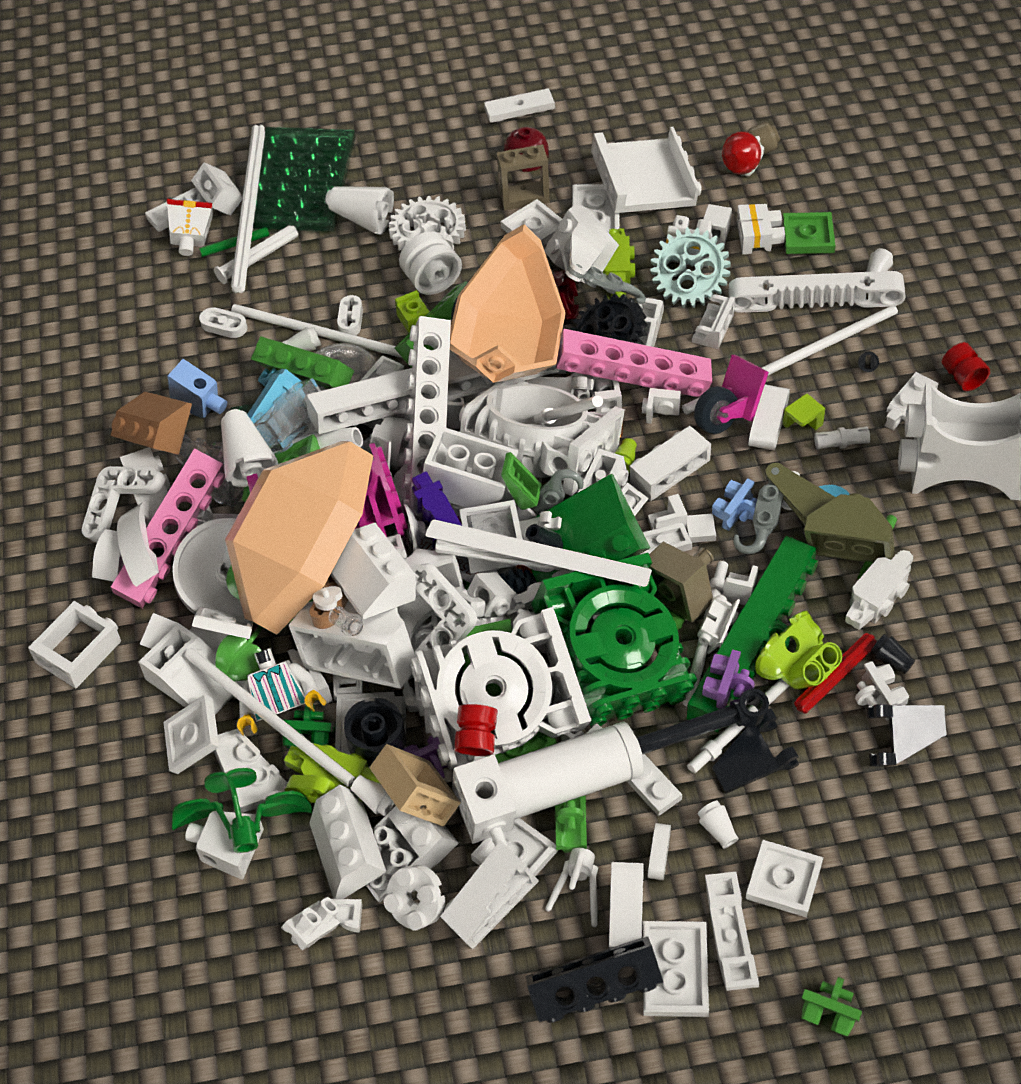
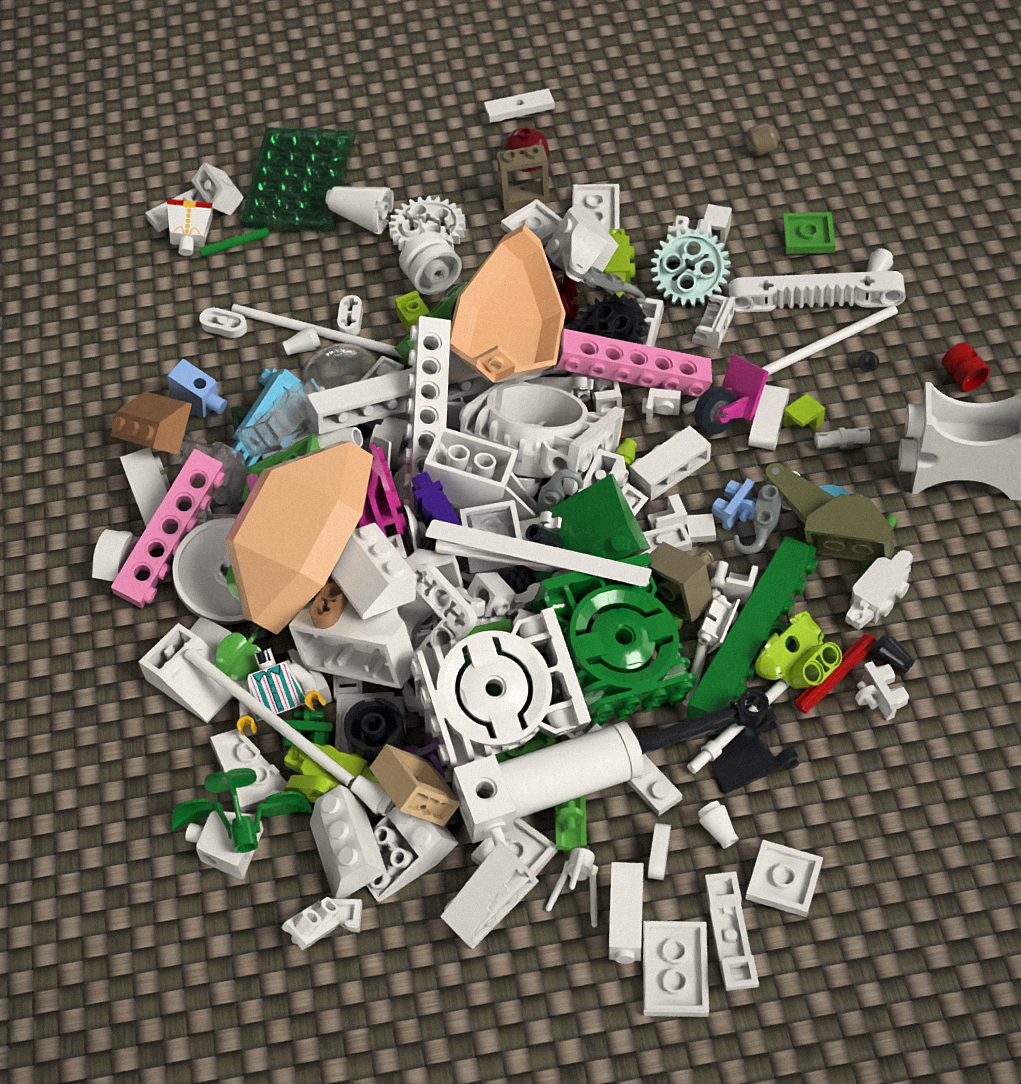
(77, 671): white window -> none
(110, 489): white beam -> none
(134, 545): white slope -> none
(156, 630): white panel -> none
(191, 734): white plate -> none
(222, 622): white tile -> none
(243, 448): white cone -> none
(248, 210): white axle -> none
(258, 252): white axle -> none
(302, 363): bright green brick -> none
(327, 598): white piece -> none
(350, 623): clear pin -> none
(400, 901): white plate -> none
(475, 734): red wheel -> none
(520, 482): bright green slope -> none
(550, 415): white bar -> none
(604, 964): black brick -> none
(646, 173): white panel -> none
(728, 668): medium lavender hips -> none
(742, 153): red hair -> none
(755, 228): white hips -> none
(815, 1005): bright green hips -> none
(909, 394): white hinge -> none
(910, 729): flag -> none

